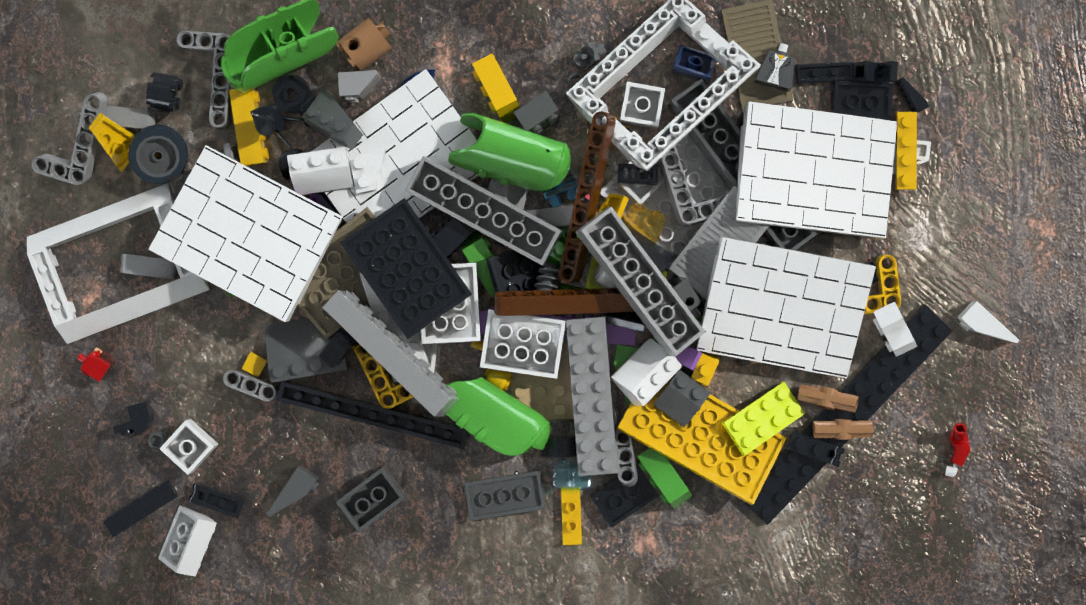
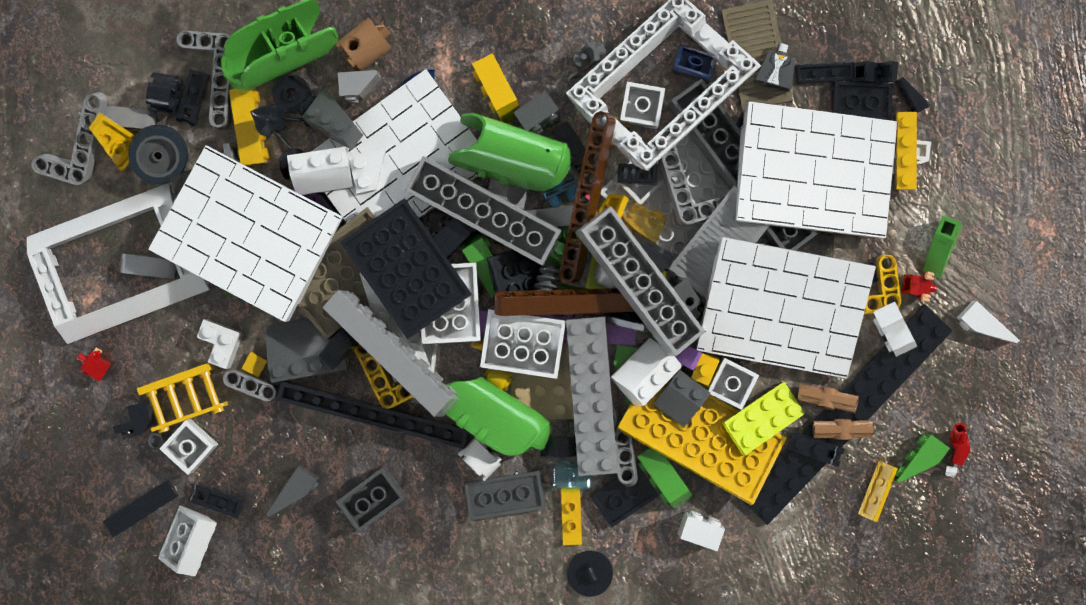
(186, 379): none -> yellow fence
(192, 97): none -> black plate
(225, 341): none -> white brick
(480, 459): none -> white brick
(566, 134): none -> black plate
(590, 573): none -> black shield
(701, 530): none -> white brick
(732, 383): none -> white brick
(877, 491): none -> yellow plate
(919, 286): none -> red piece
(926, 455): none -> bright green slope
(942, 246): none -> bright green slope

